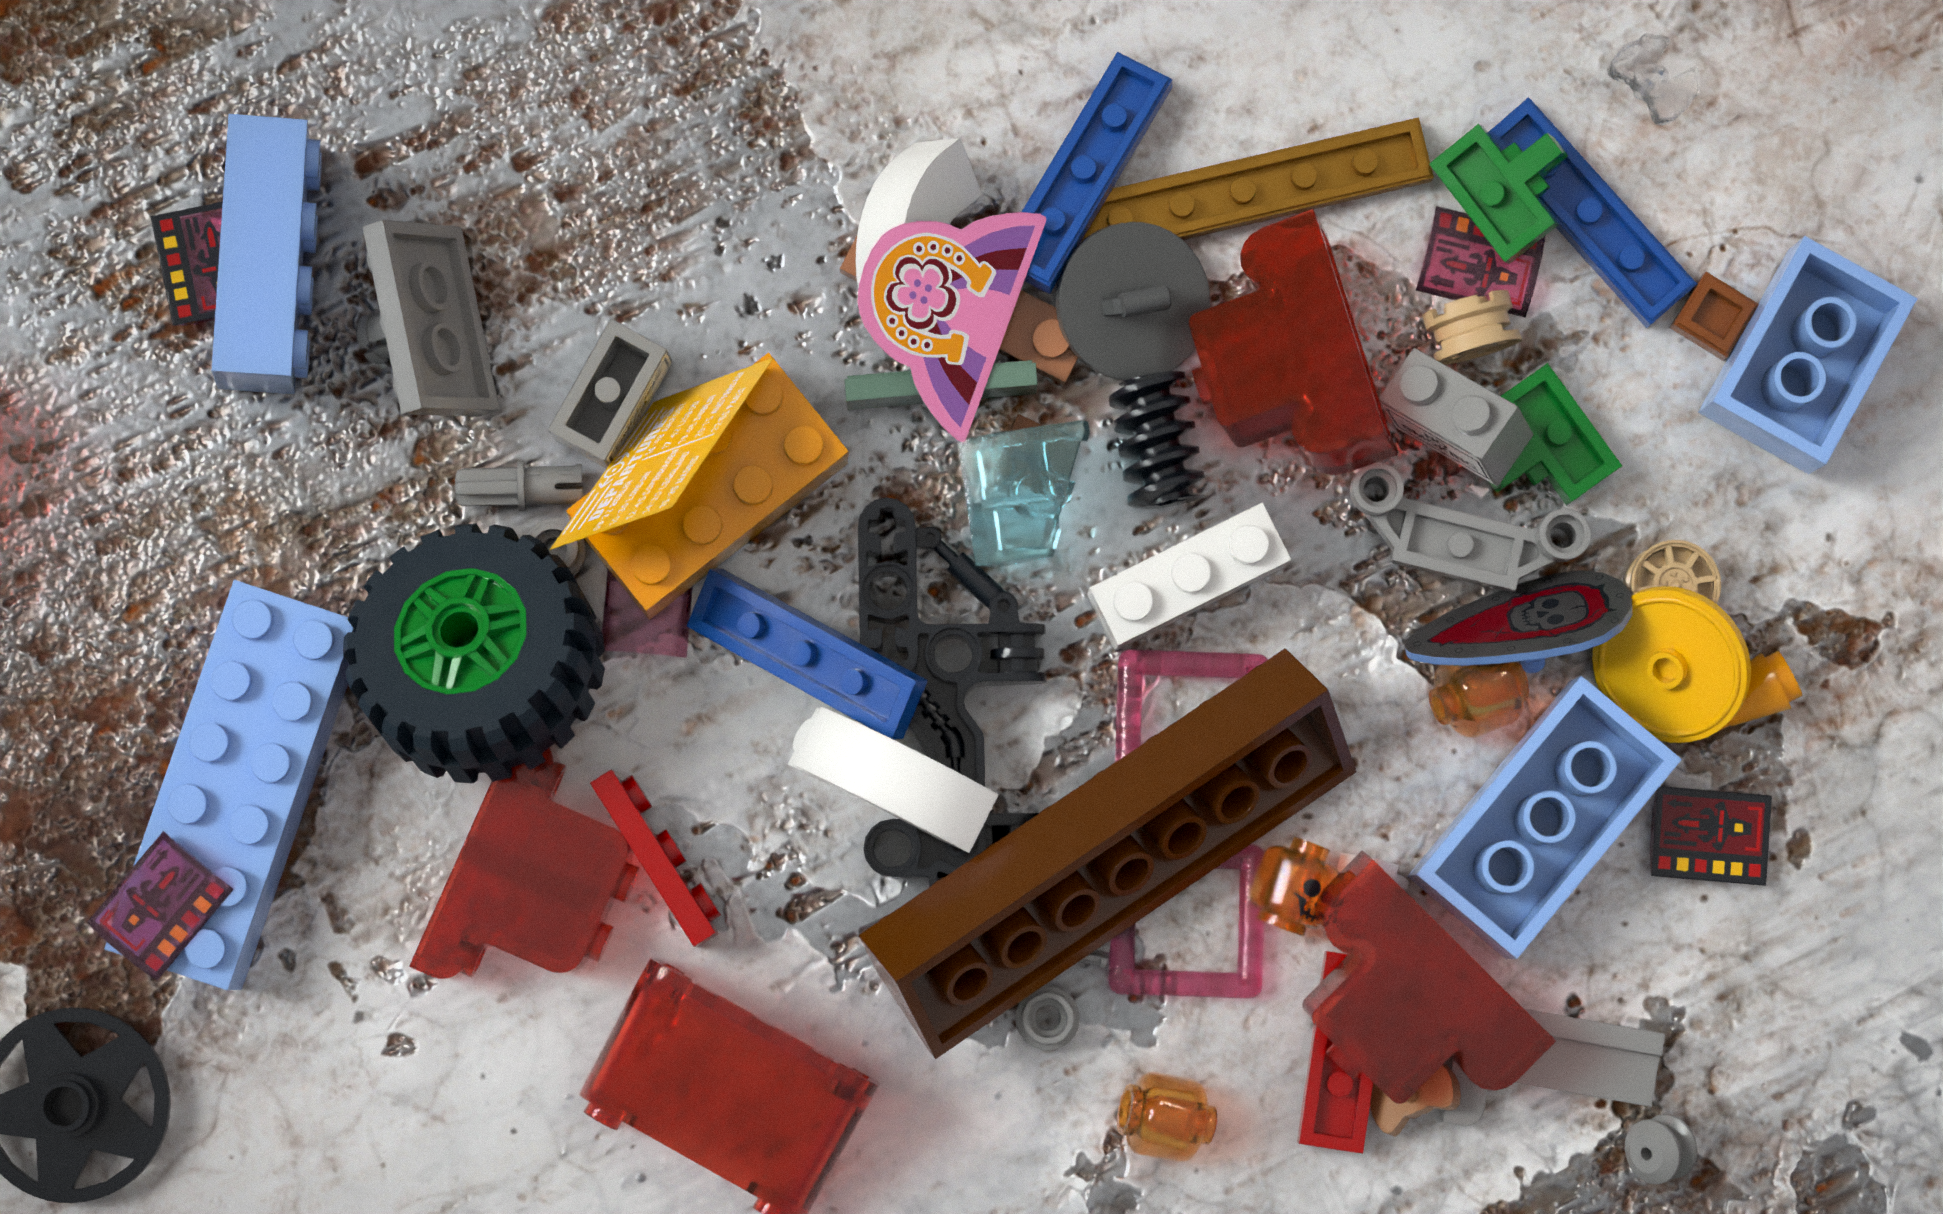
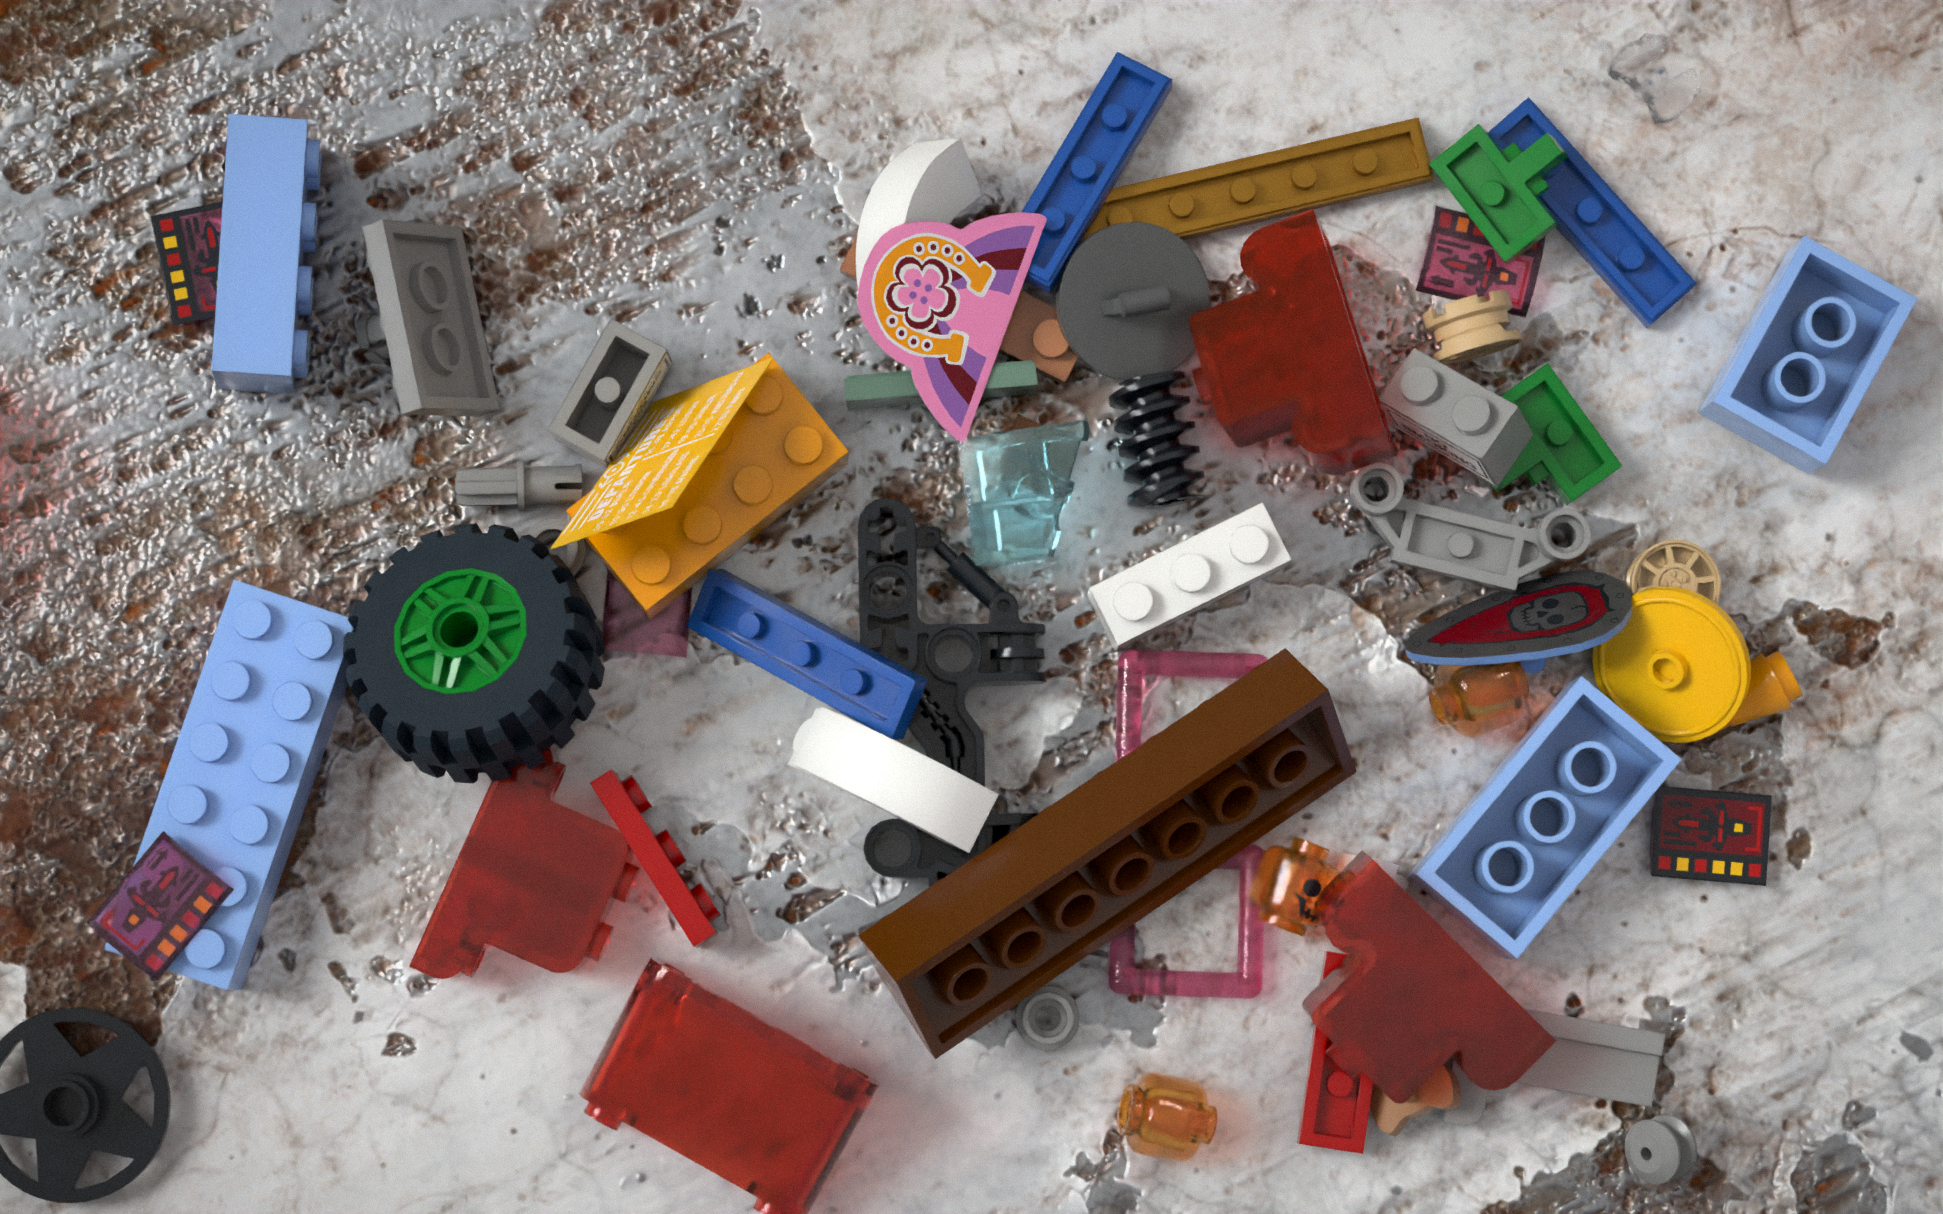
(1714, 316): dark orange tile -> none

